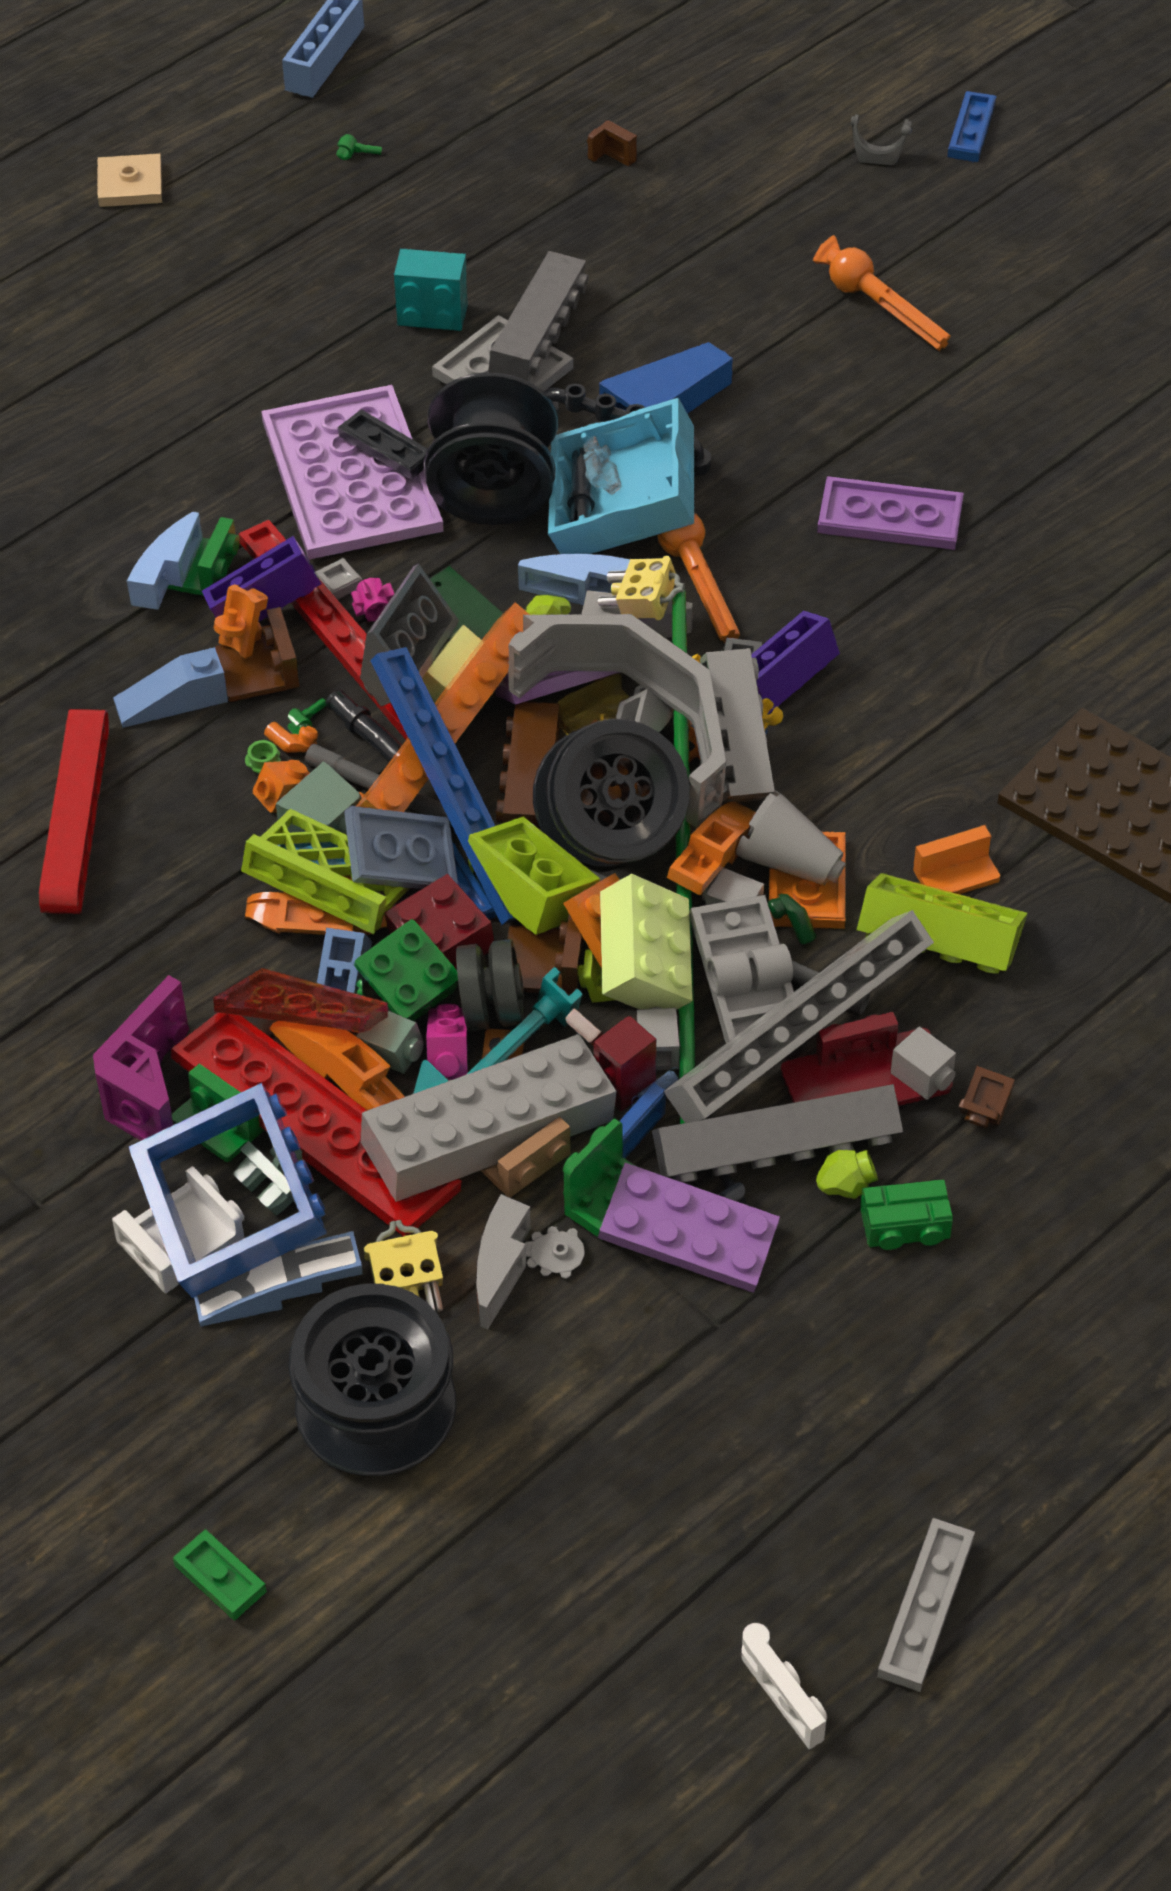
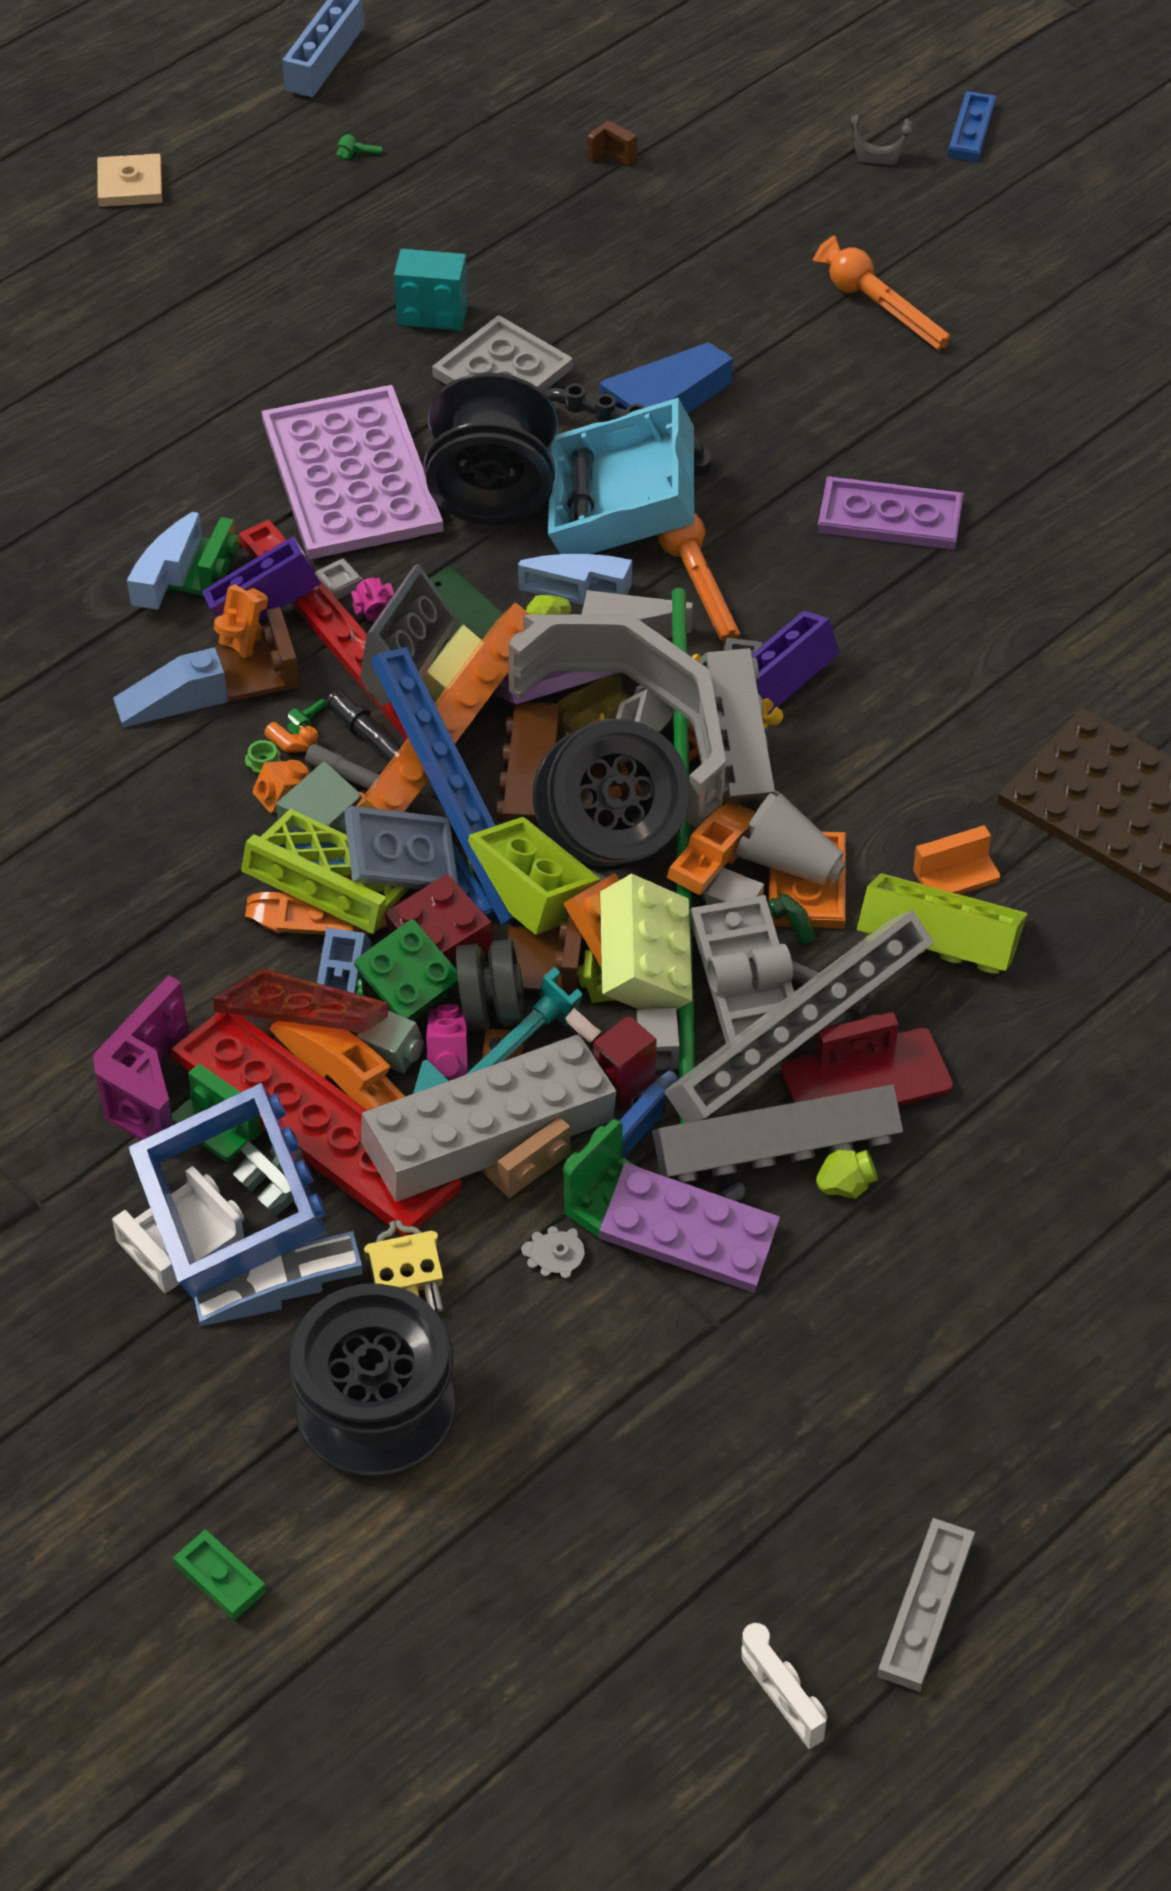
(74, 812): red beam -> none
(384, 443): black tile -> none
(501, 1256): light grey slope -> none
(539, 317): flat silver brick -> none
(600, 470): clear plate -> none
(643, 588): light yellow piece -> none
(906, 1214): green brick -> none
(923, 1063): light grey brick -> none
(986, 1098): reddish brown bracket -> none

